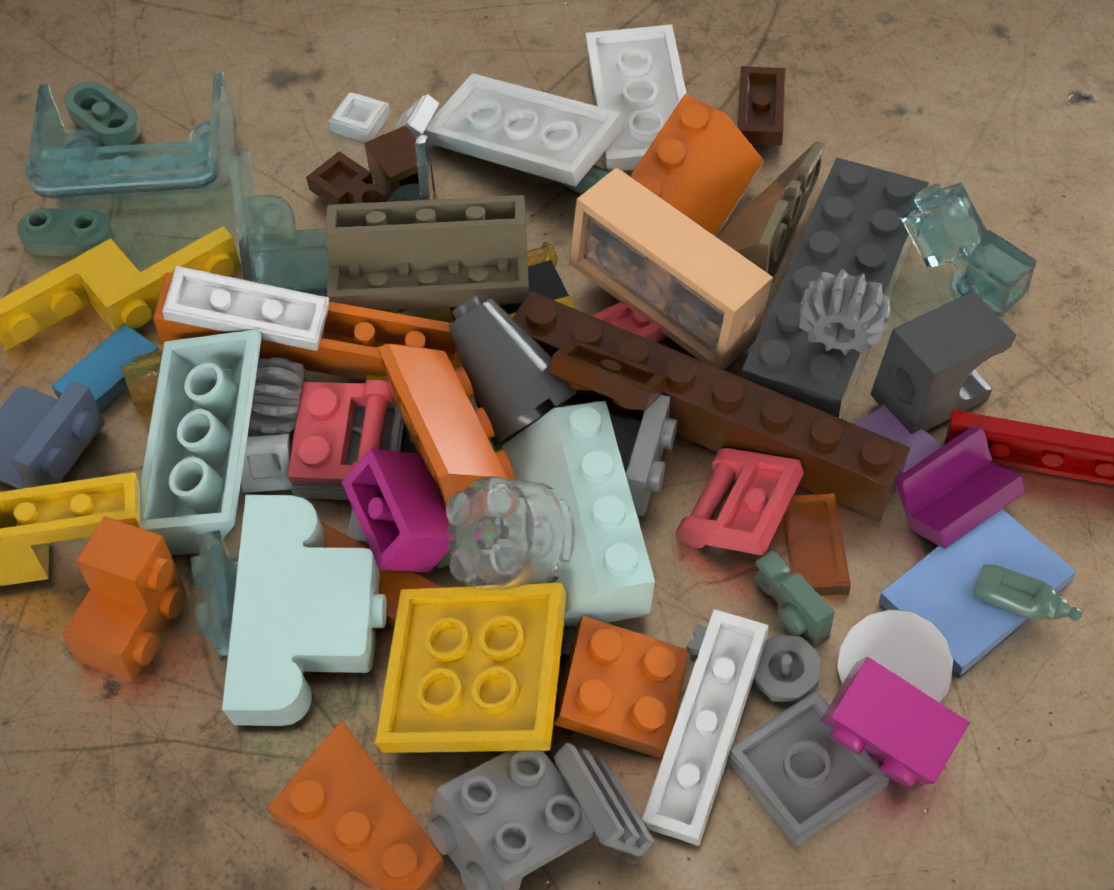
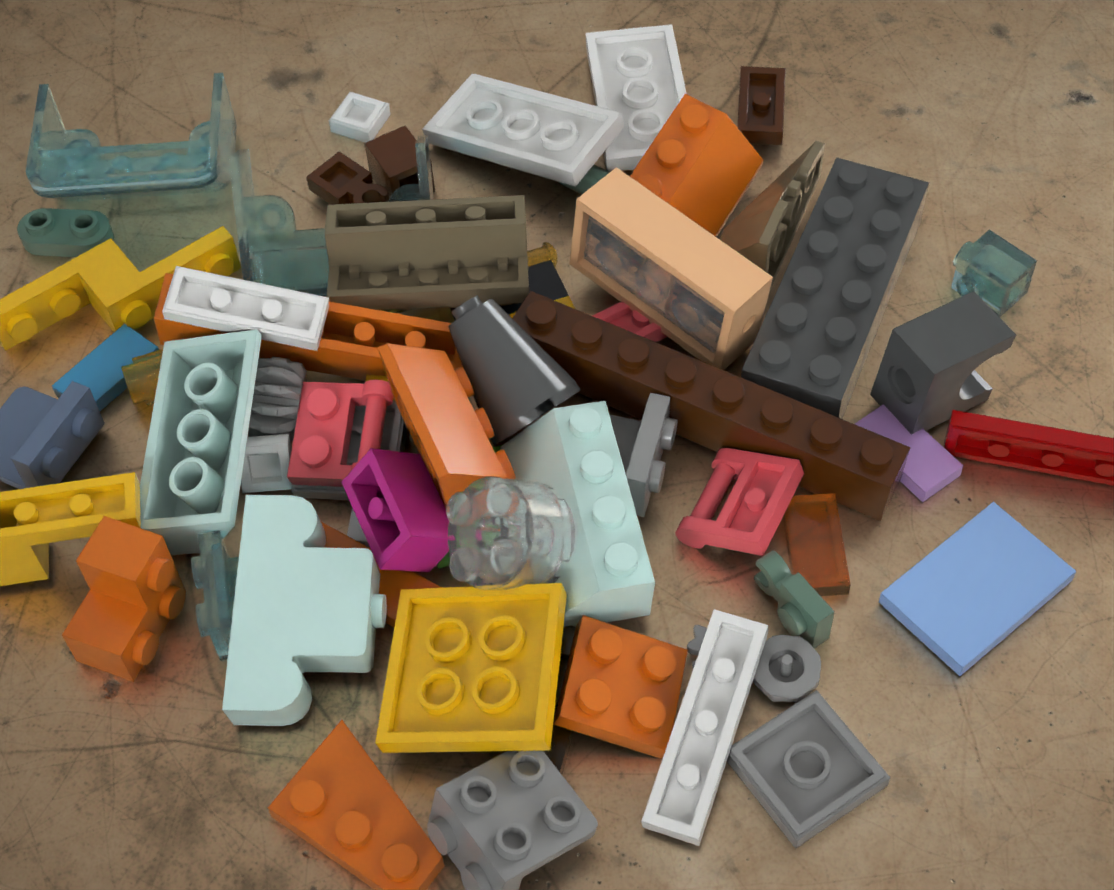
(103, 113): sand green plate -> none
(418, 115): white tile -> none
(595, 369): reddish brown plate -> none
(603, 801): light grey tile -> none
(844, 312): light grey gear -> none
(894, 724): dark pink brick -> none
(903, 645): white tile -> none
(944, 224): clear light blue brick -> none
(956, 489): magenta panel -> none
(1022, 595): sand green piece -> none

